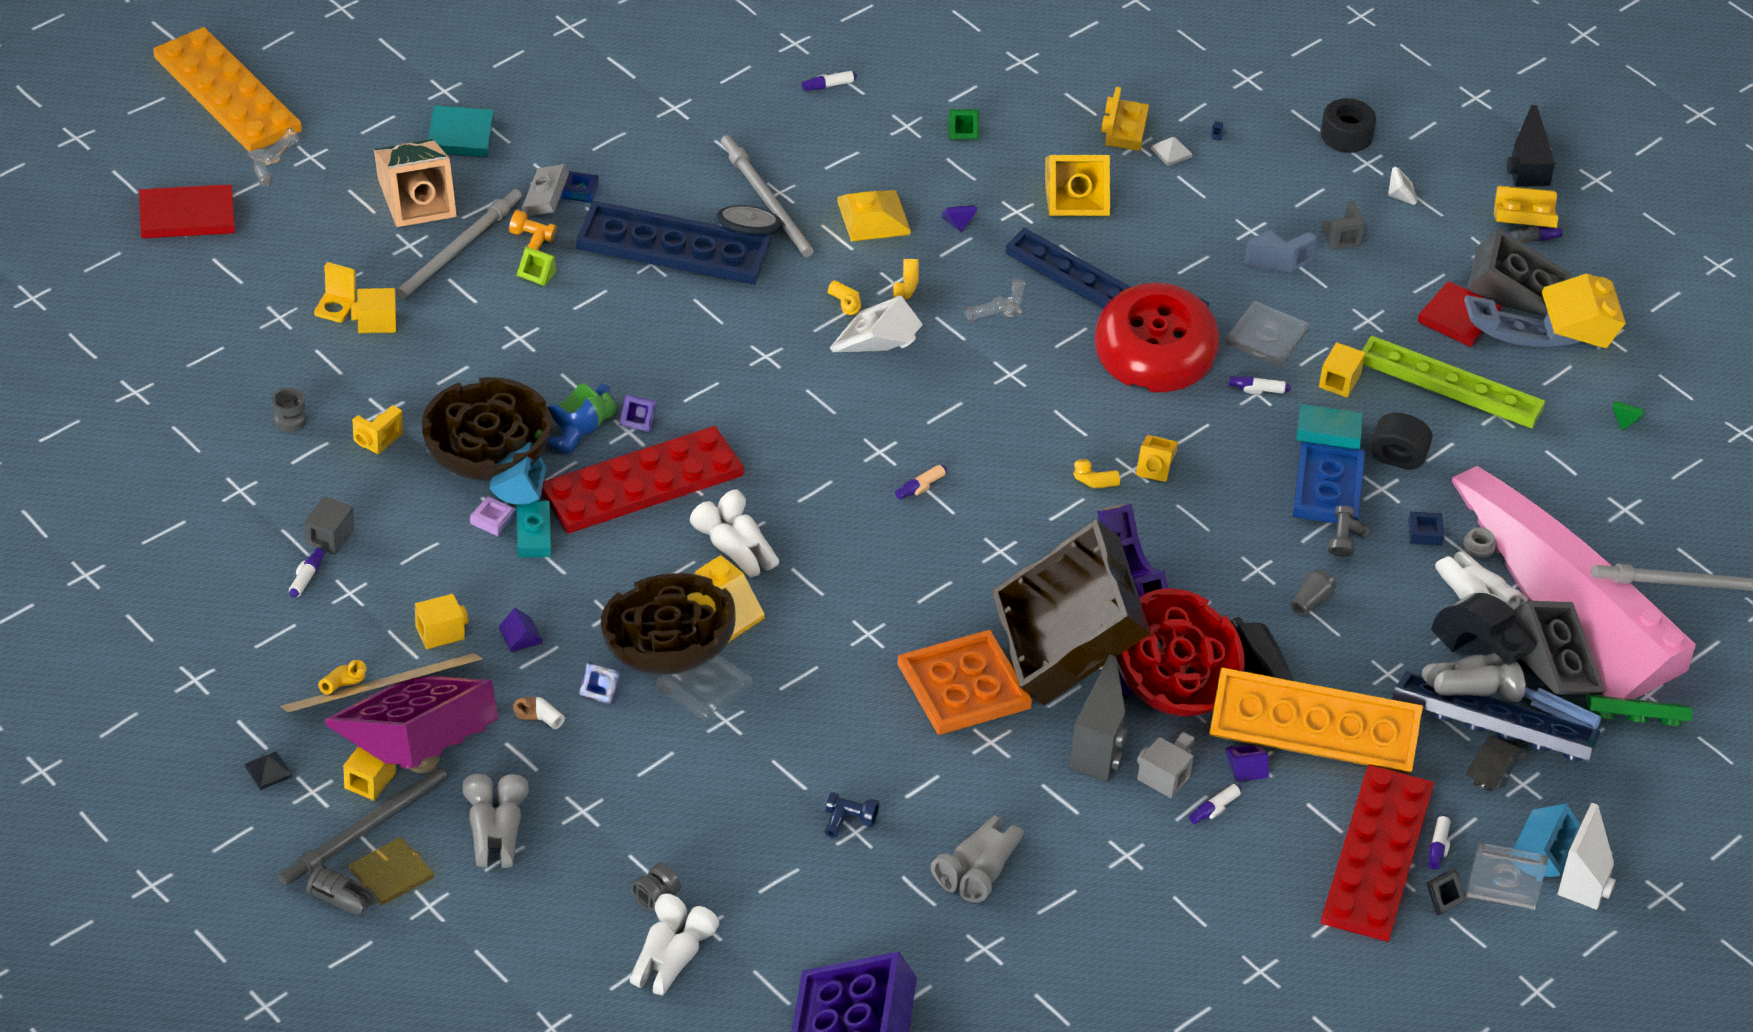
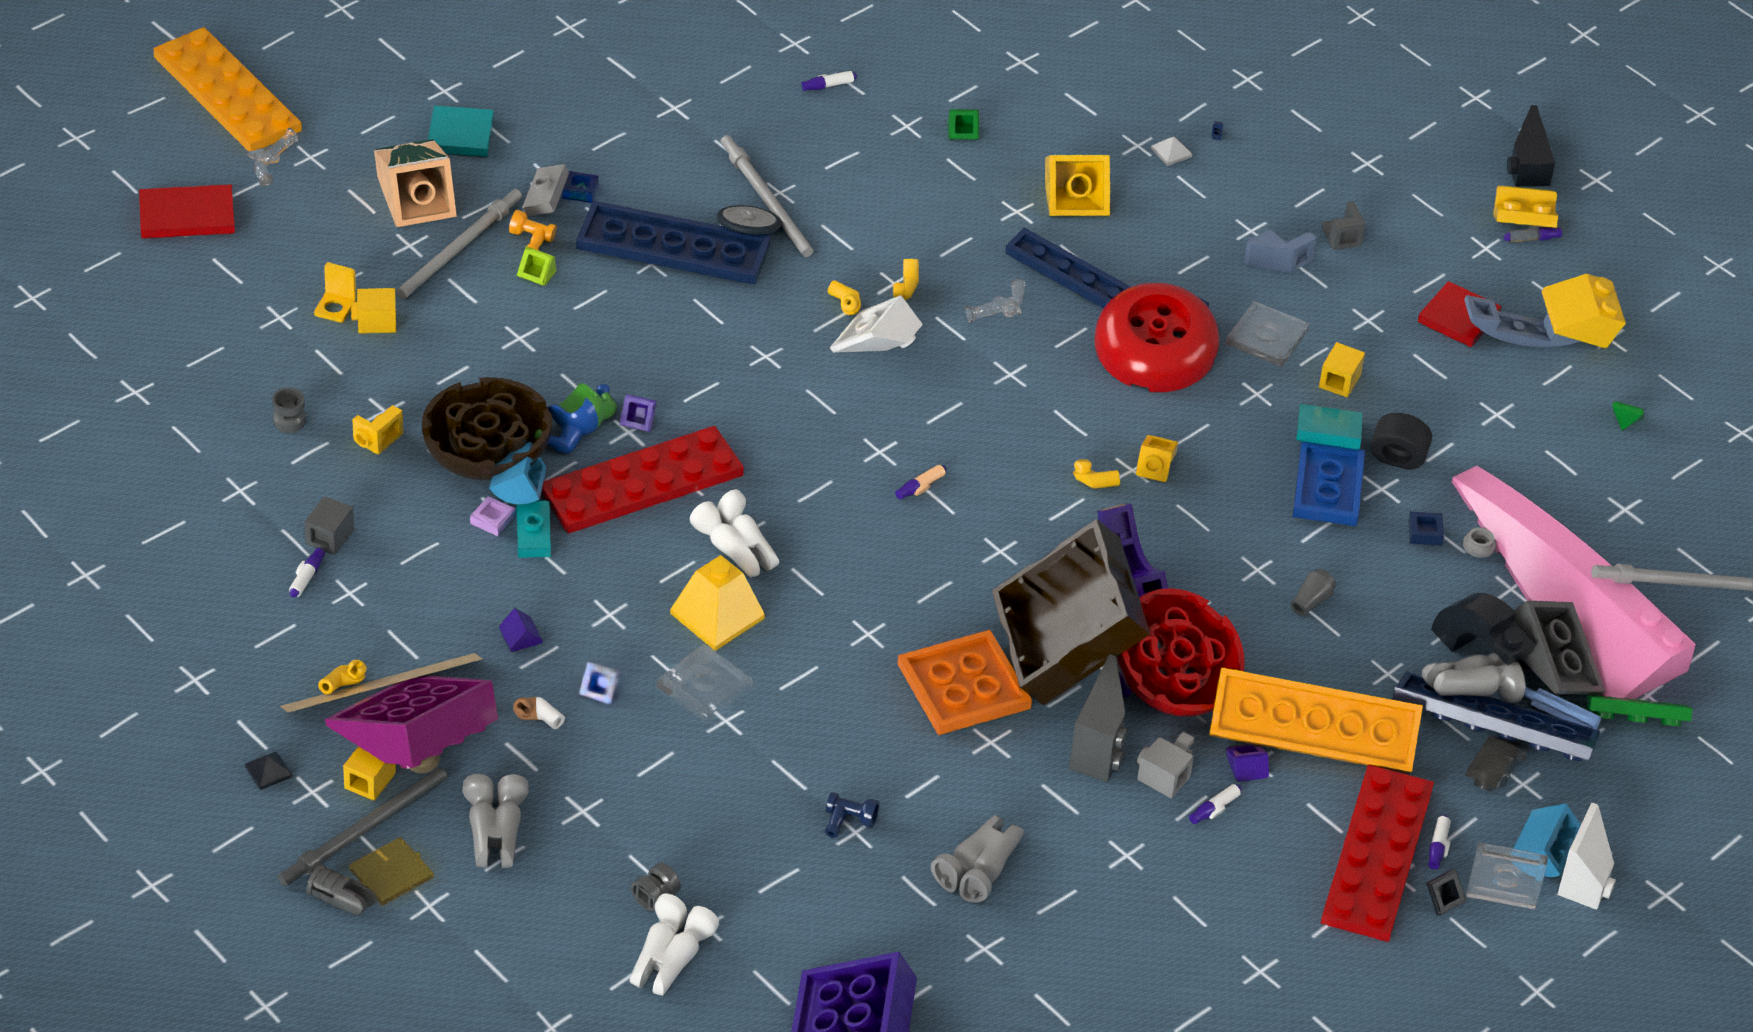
(440, 621): yellow brick -> none
(662, 630): dark brown brick -> none
(873, 215): yellow slope -> none
(959, 216): dark purple slope -> none
(1125, 123): yellow bracket -> none
(1257, 385): white piece -> none
(1261, 650): black piece -> none
(1341, 544): dark grey piece -> none
(1348, 125): black tyre -> none
(1401, 187): white slope -> none
(1452, 382): lime plate -> none
(1469, 577): white piece -> none
(1513, 273): dark grey slope -> none

